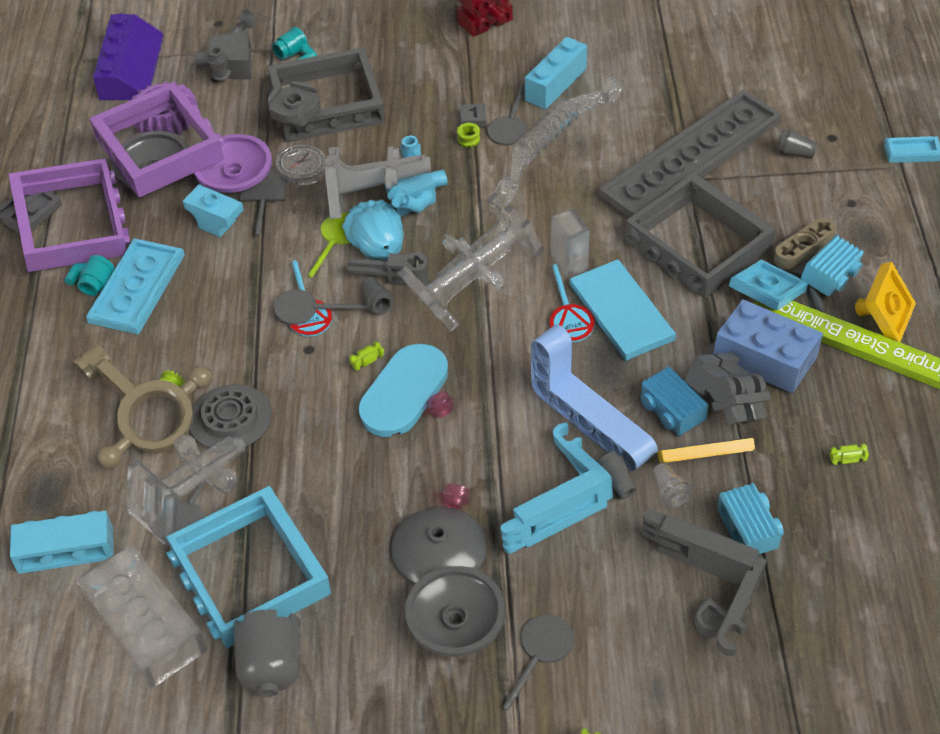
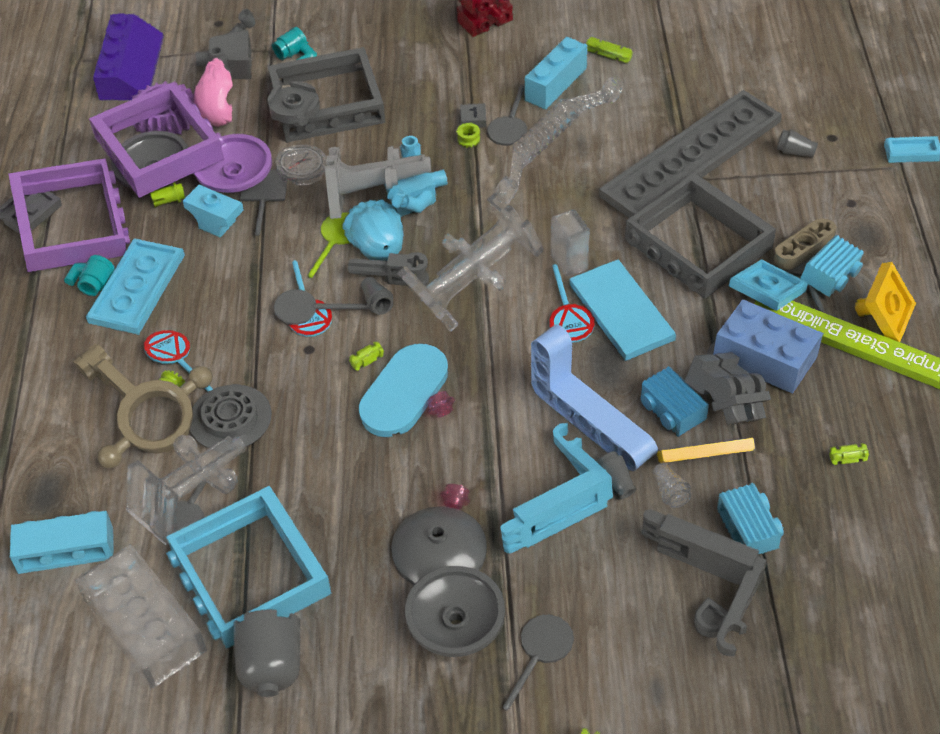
(168, 194): none -> lime pin
(169, 347): none -> piece
(212, 92): none -> bright pink piece
(609, 50): none -> lime axle

